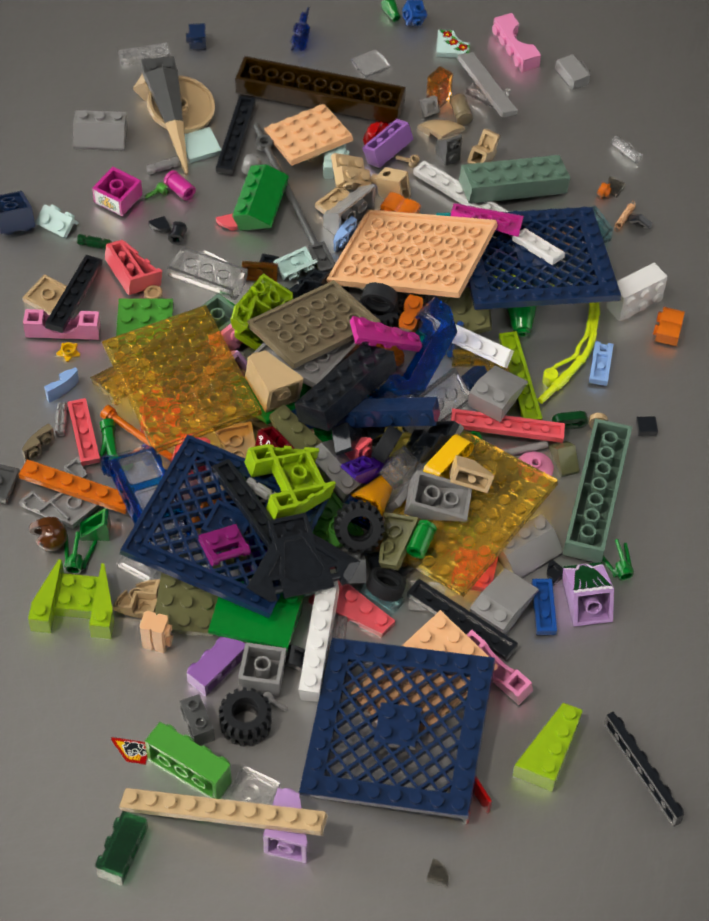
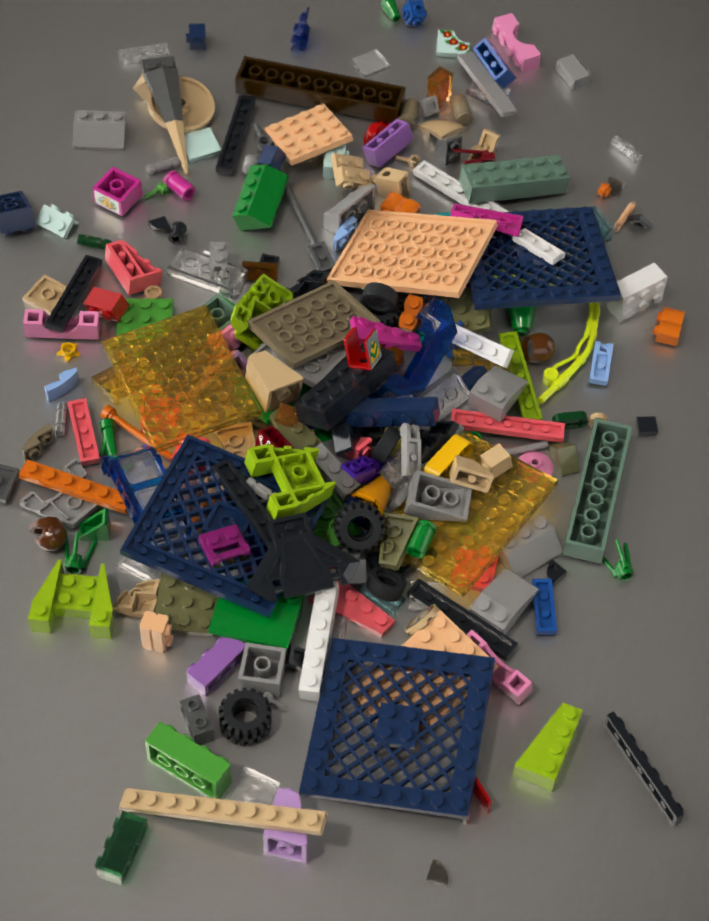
(108, 304): none -> red brick
(131, 750): sticker -> none
(218, 259): none -> light grey hinge
(227, 221): coral tile -> none
(272, 156): none -> dark blue brick
(286, 415): none -> clear orange tile
(295, 263): light aqua bracket -> none
(331, 199): tan plate -> none
(354, 353): none -> red piece
(409, 111): none -> dark tan piece
(410, 450): none -> light grey hinge
(422, 619): none -> tan tile
(485, 157): none -> dark red plant
(494, 63): none -> blue brick
(496, 460): none -> tan brick
(543, 347): none -> reddish brown helmet
(588, 593): lavender slope -> none

